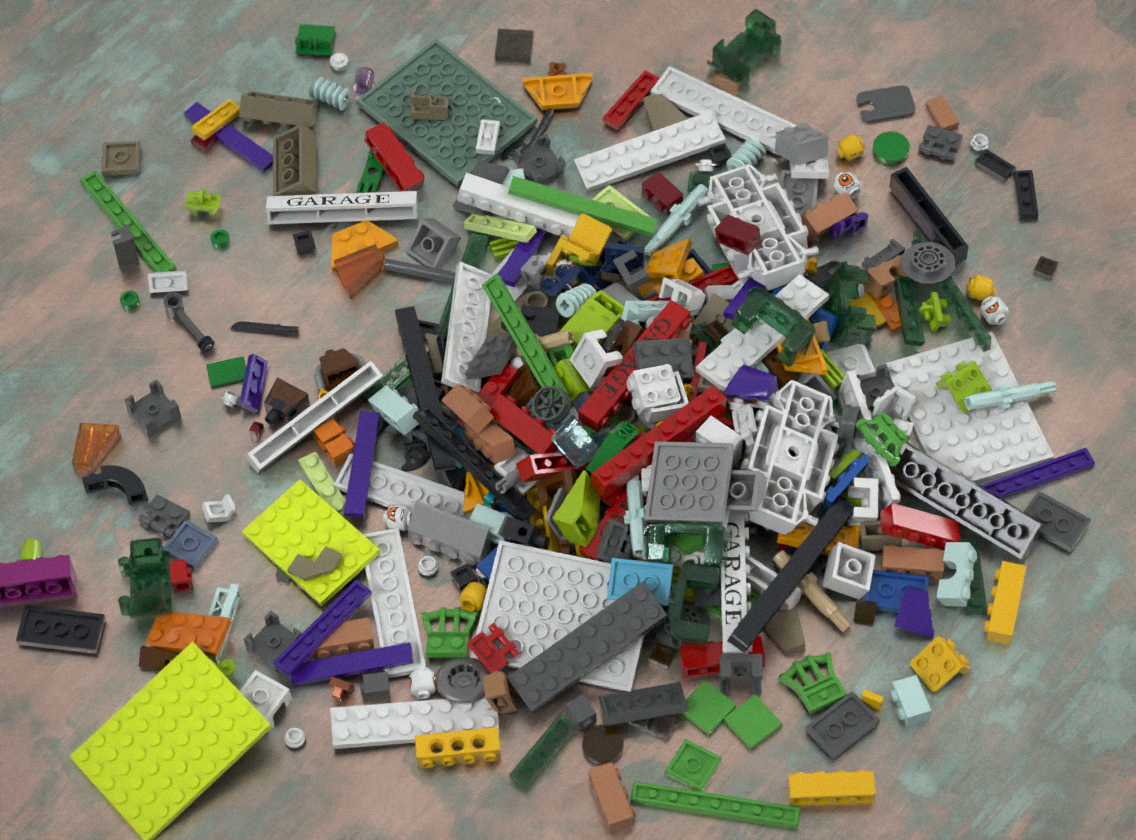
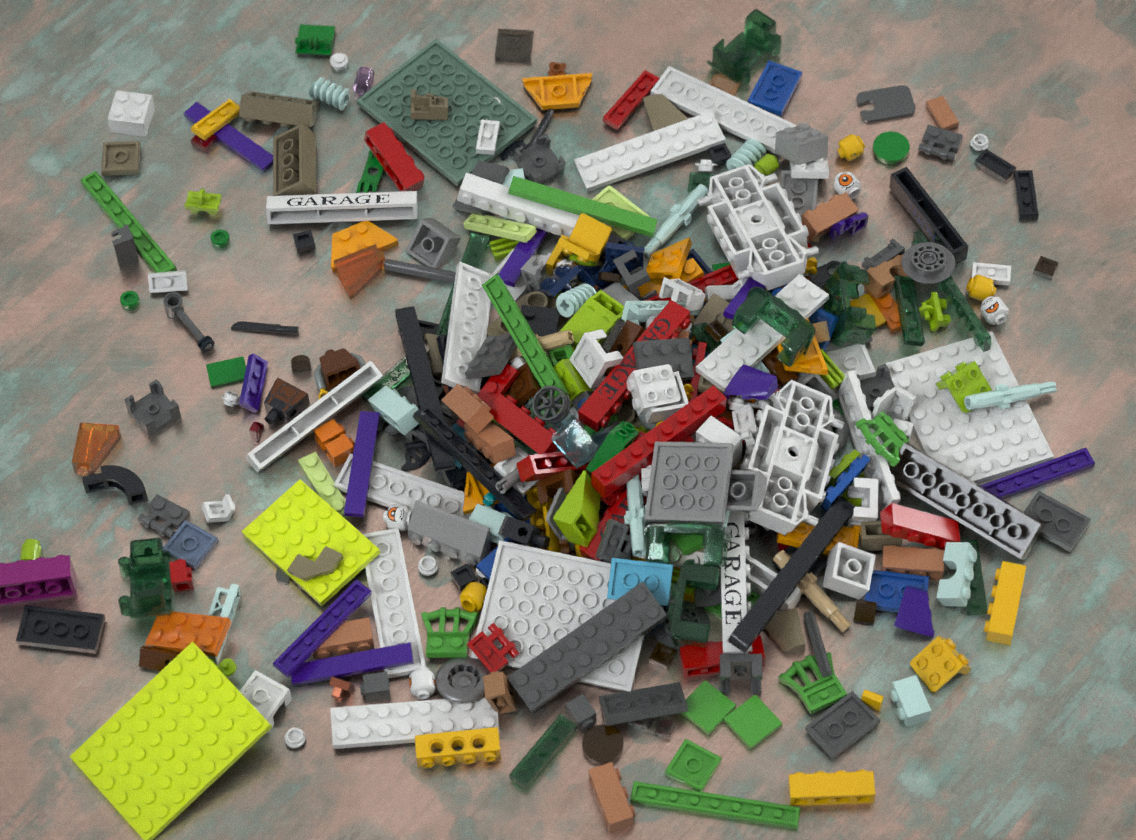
(131, 113): none -> white brick
(271, 640): dark grey panel -> none
(300, 363): none -> dark brown tile
(661, 193): dark red brick -> none
(738, 234): dark red brick -> none
(767, 165): none -> lime brick
(775, 88): none -> blue plate
(817, 644): none -> dark grey axle
(847, 422): dark grey wheel -> none
(998, 273): none -> white plate

